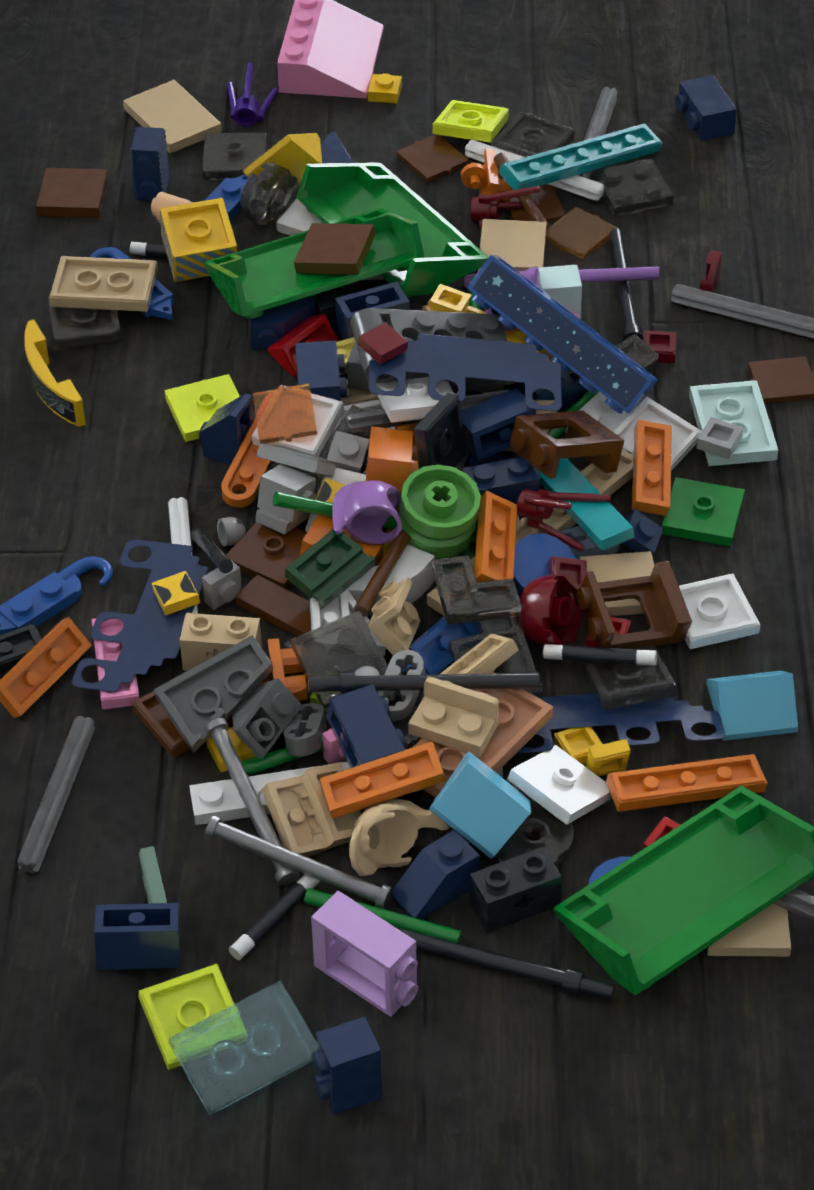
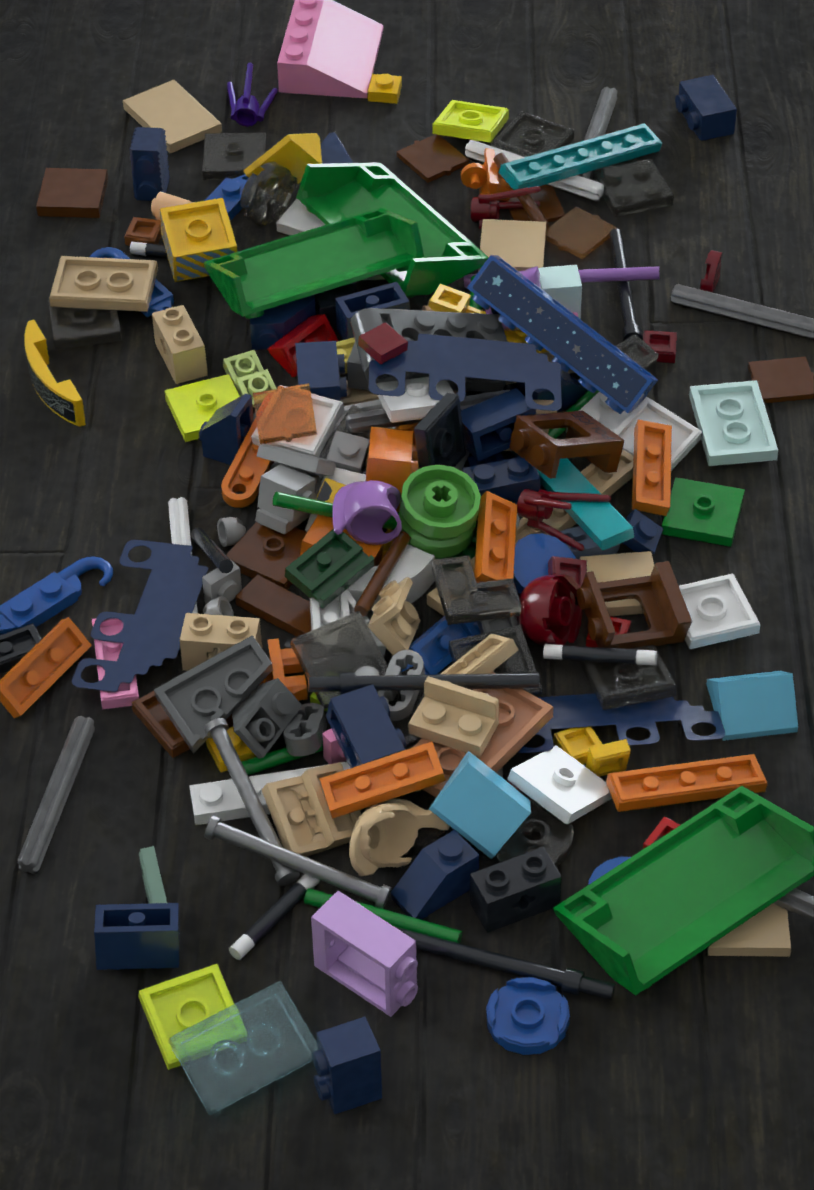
(143, 231): none -> dark orange tile
(175, 593): yellow tile -> none
(179, 344): none -> tan brick
(218, 606): none -> light grey hinge
(248, 374): none -> yellowish green slope
(334, 248): reddish brown tile -> none
(527, 1016): none -> blue tile
(720, 437): light grey plate -> none

